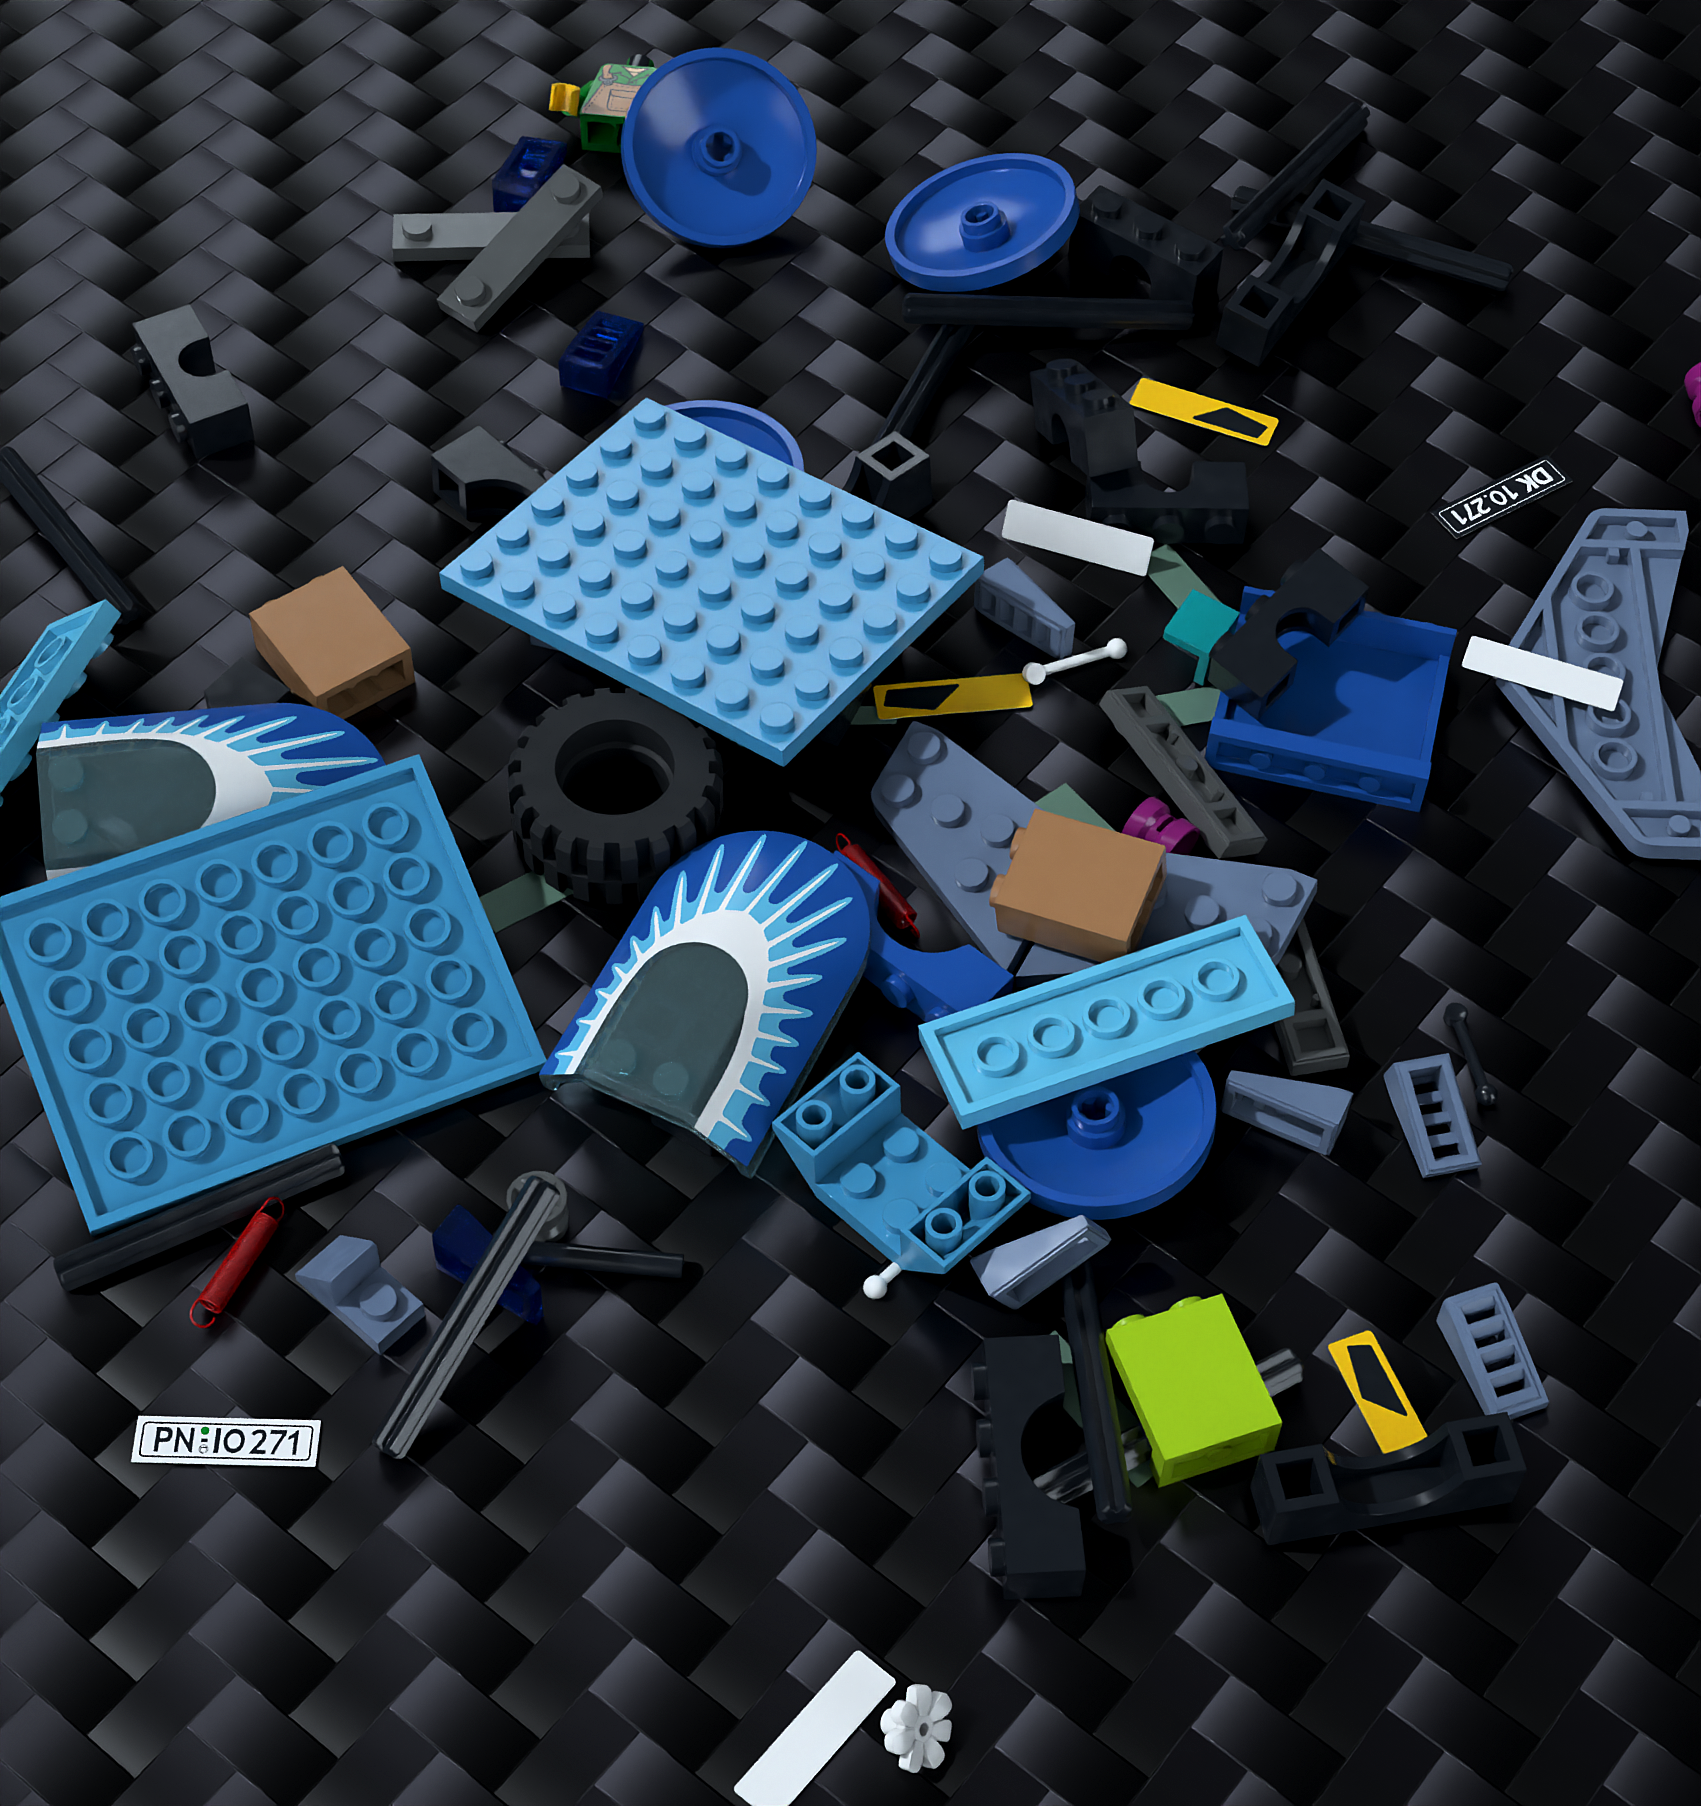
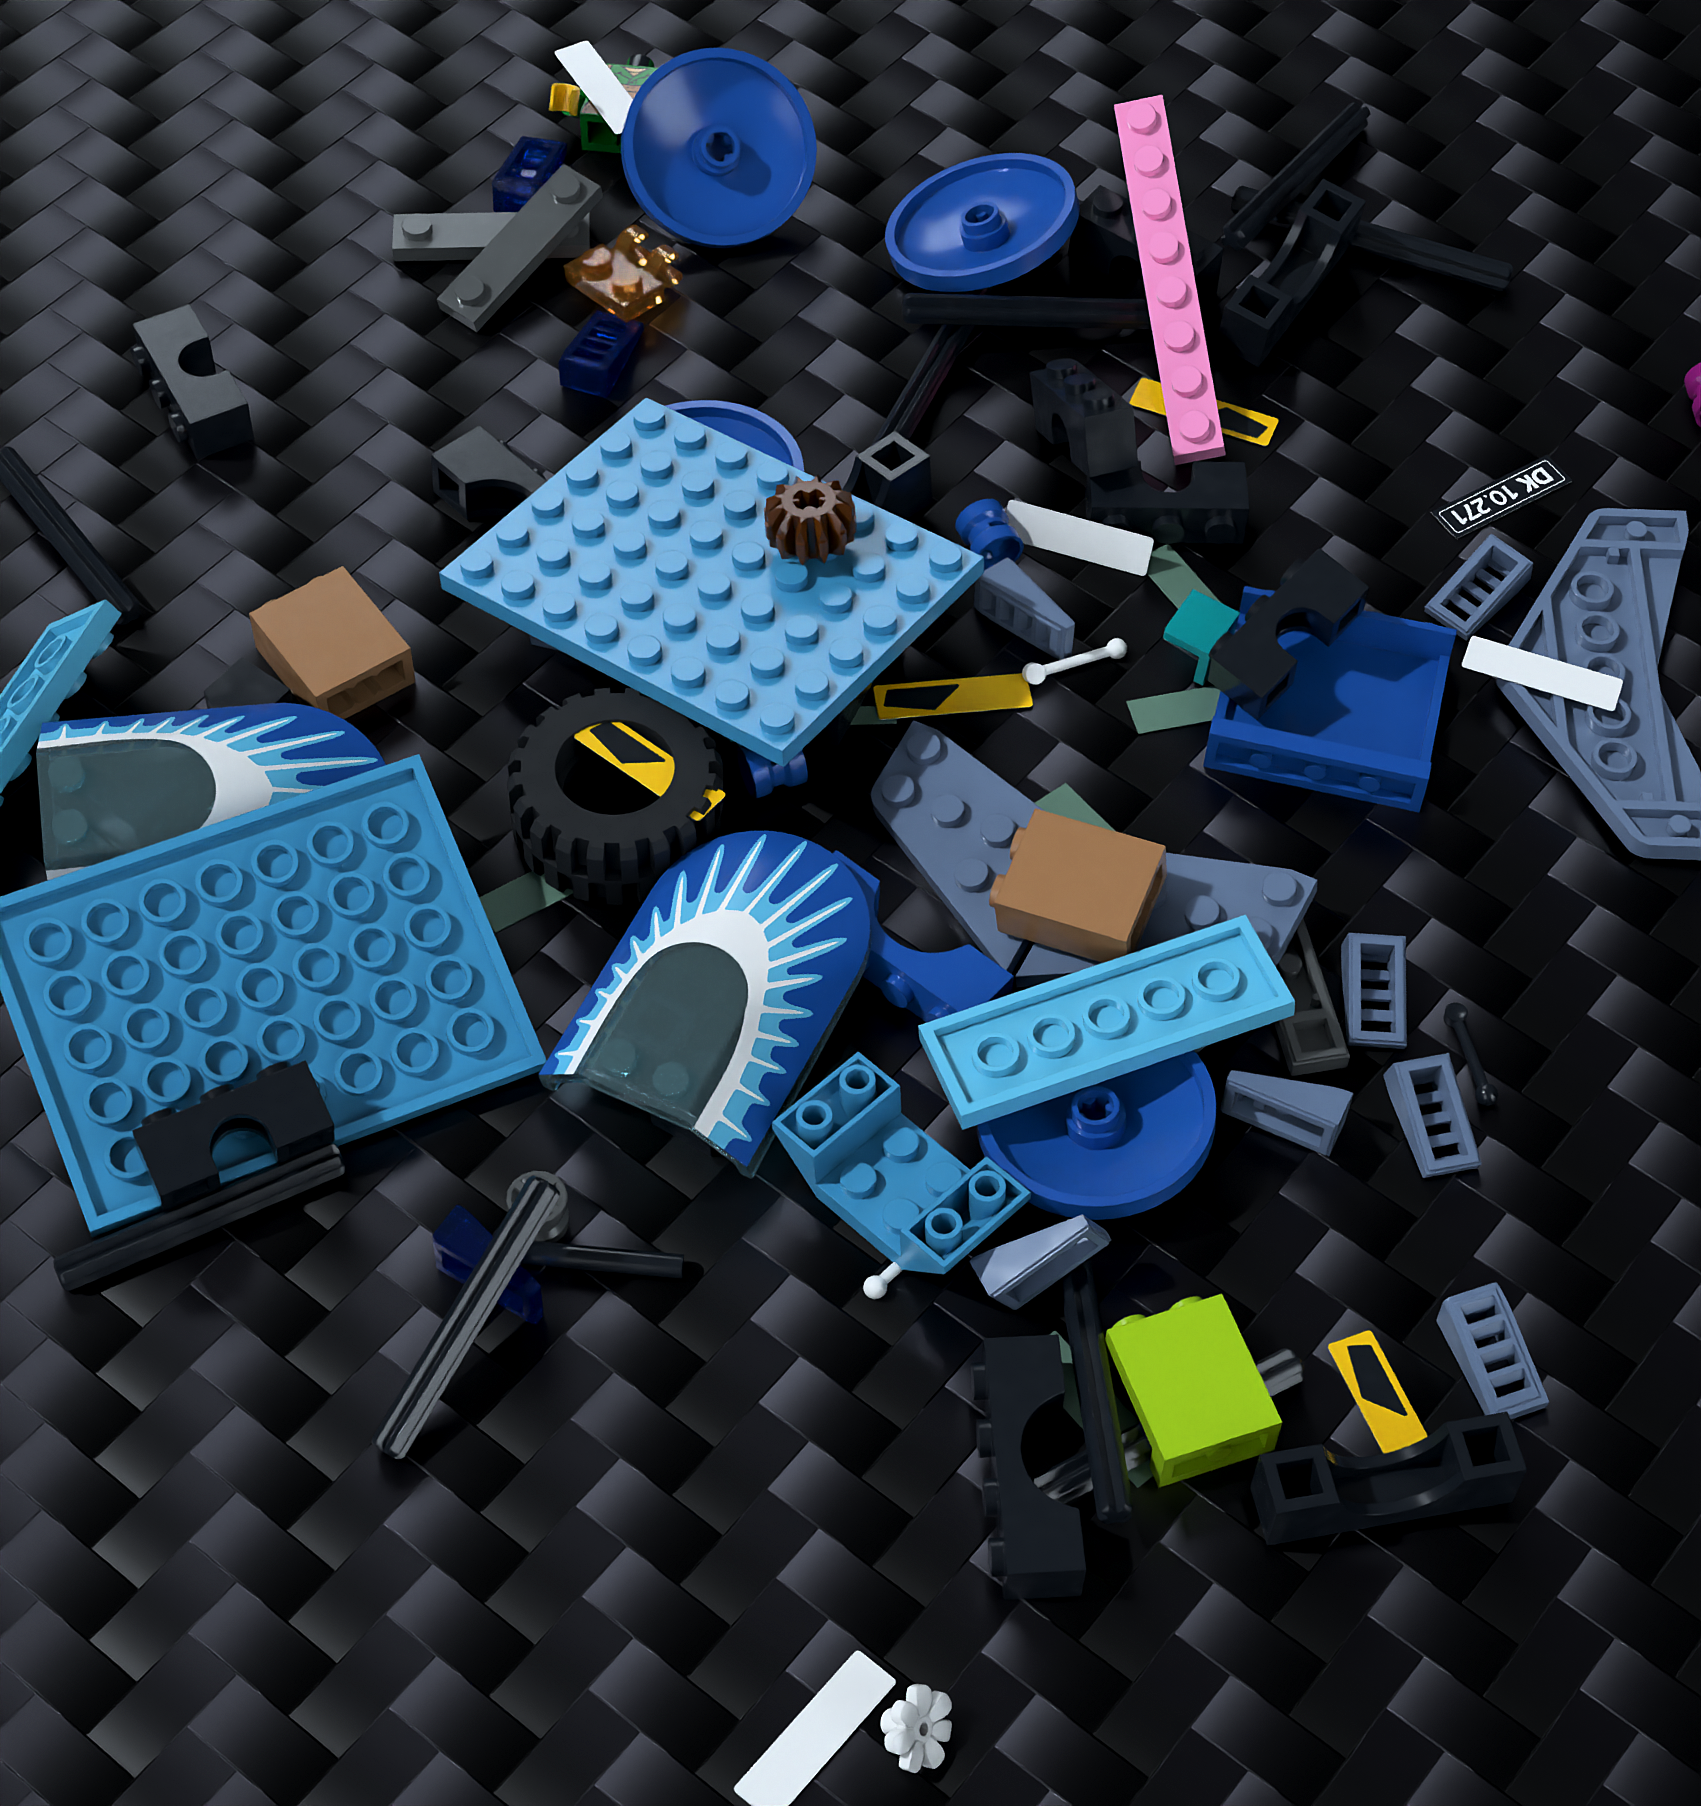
(226, 1441): white sticker -> none
(238, 1262): red piece -> none
(278, 1106): none -> black arch
(361, 1291): sand blue slope -> none
(597, 82): none -> white sticker
(615, 278): none -> clear orange plate
(637, 758): none -> yellow sticker
(762, 774): none -> blue wheel
(810, 519): none -> reddish brown gear
(890, 899): red piece -> none
(986, 527): none -> blue wheel
(1156, 824): magenta wheel -> none
(1169, 281): none -> bright pink plate
(1183, 772): dark grey plate -> none
(1377, 949): none -> sand blue slope
(1493, 554): none -> sand blue slope

